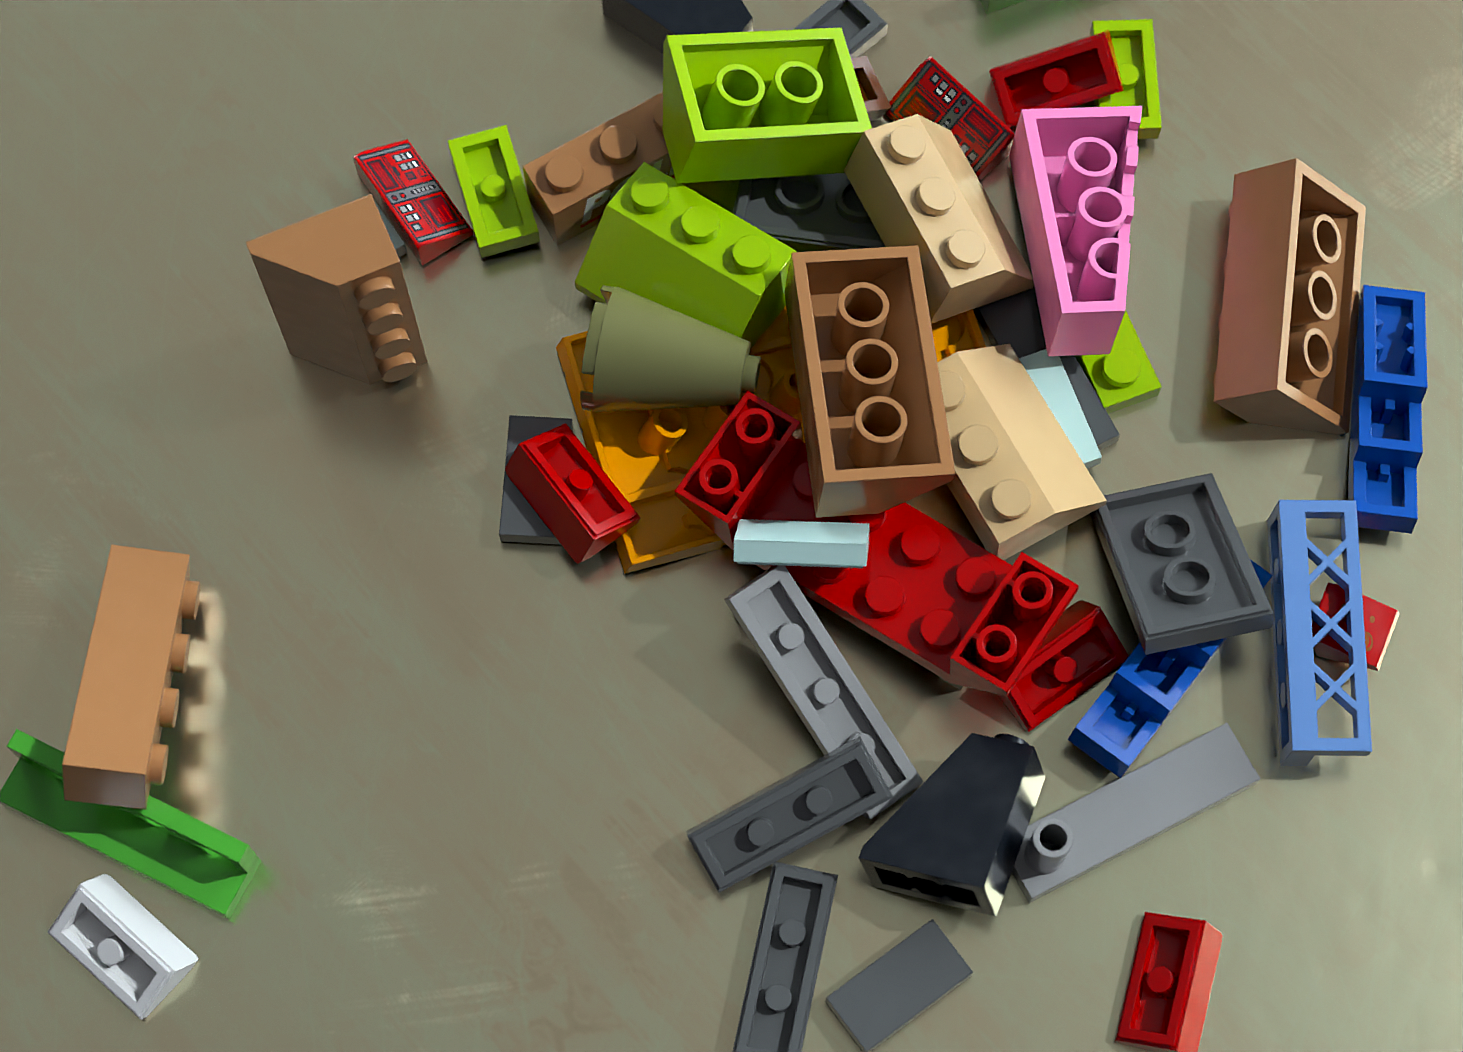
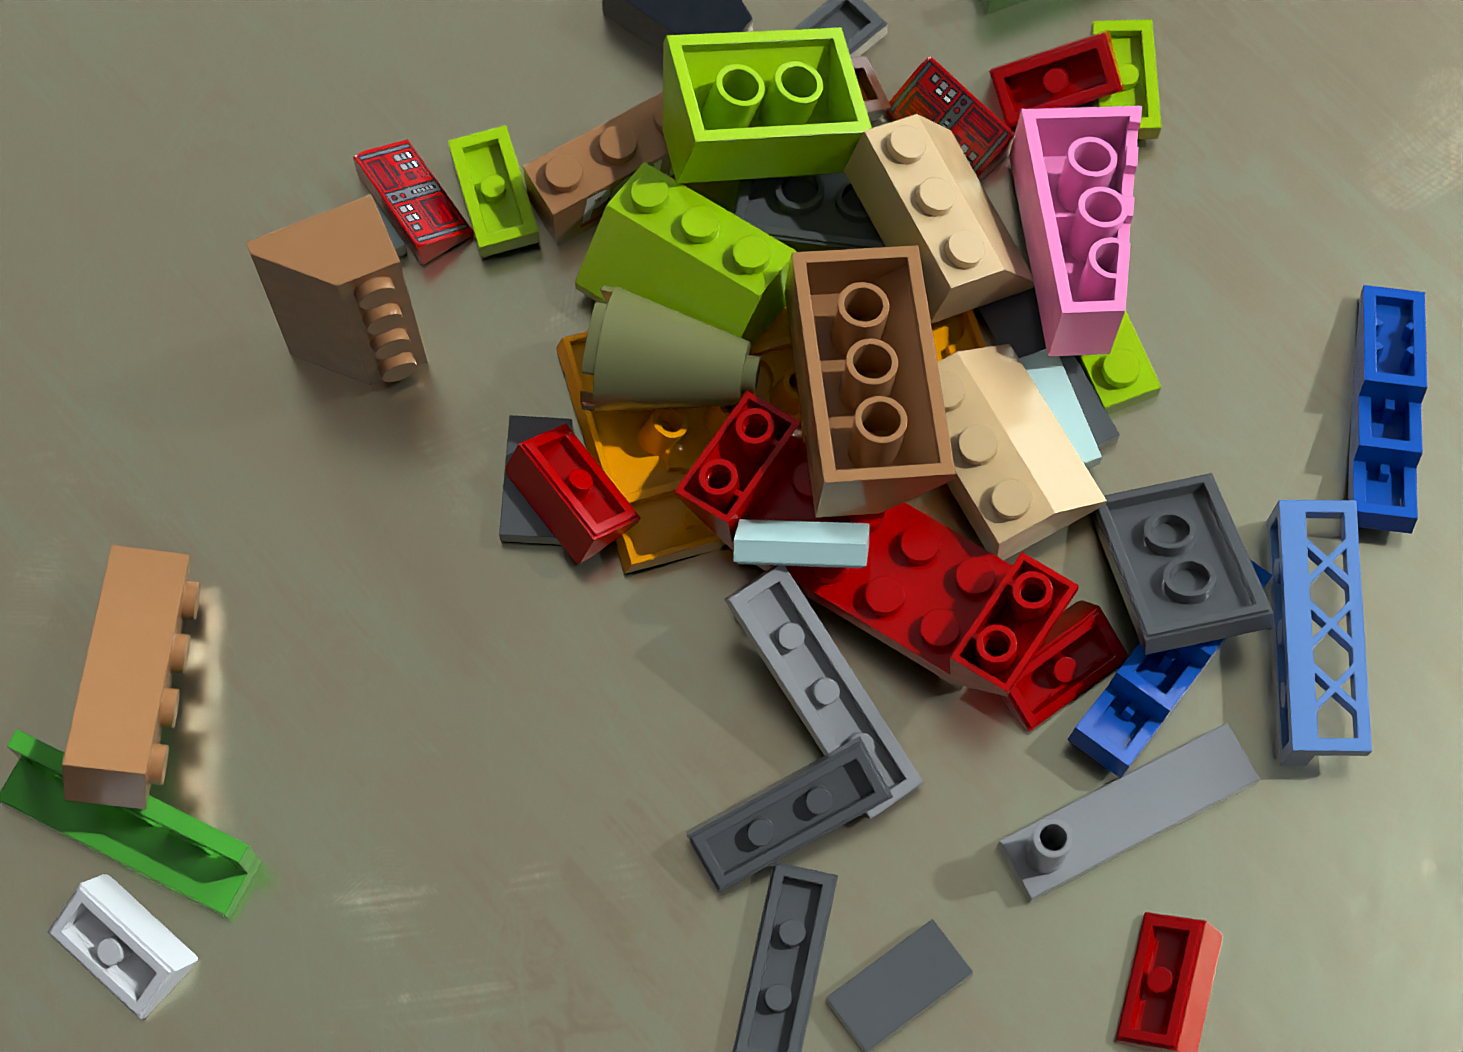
(960, 826): black slope -> none
(1290, 300): medium nougat slope -> none
(1378, 627): red slope -> none

